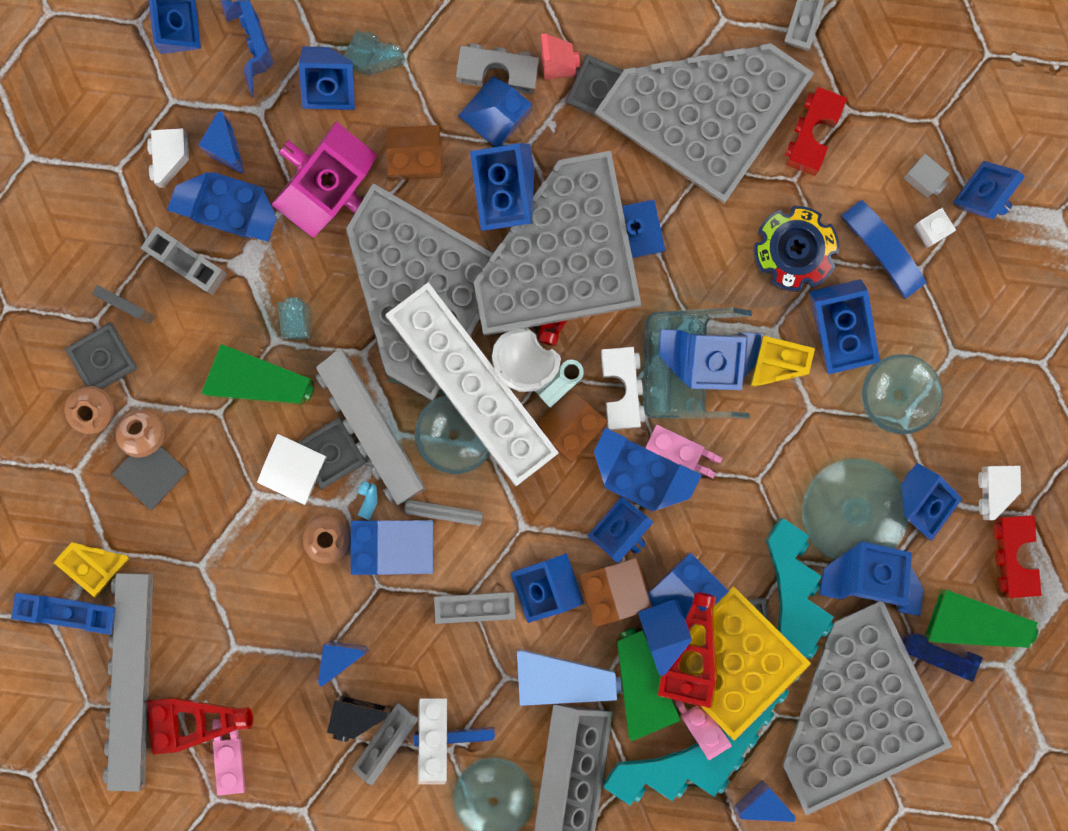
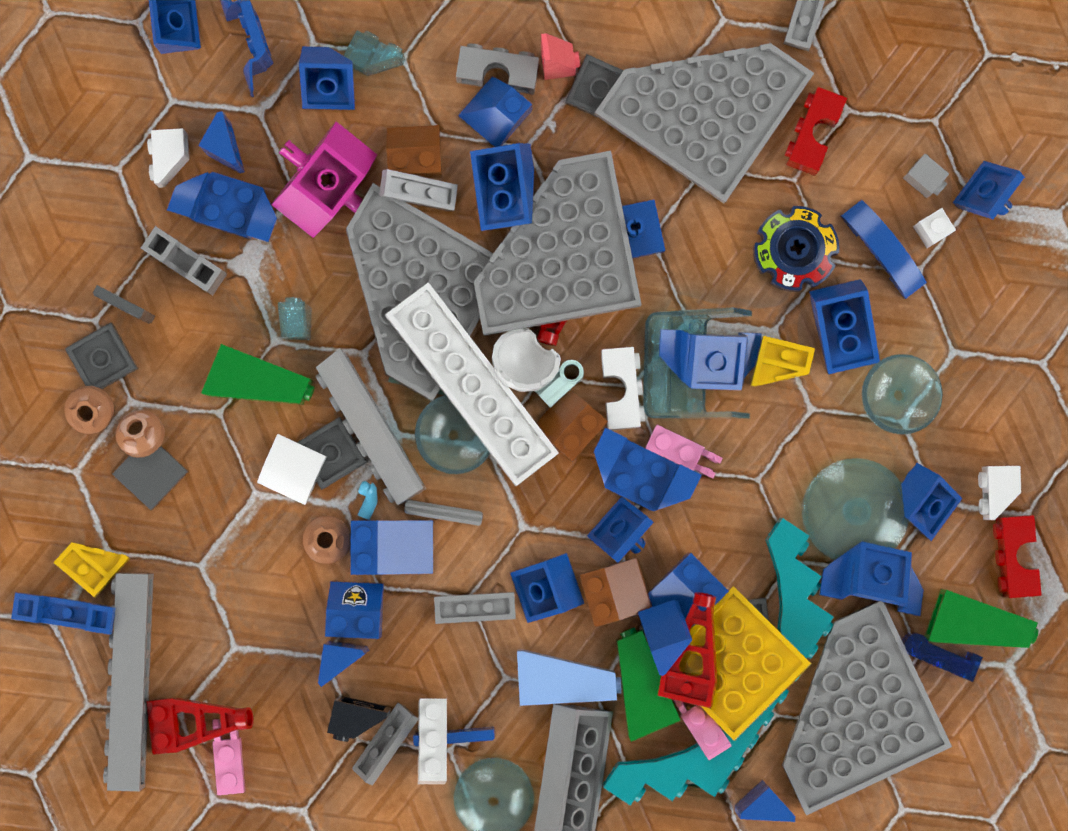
(354, 610): none -> blue slope
(418, 190): none -> light grey plate

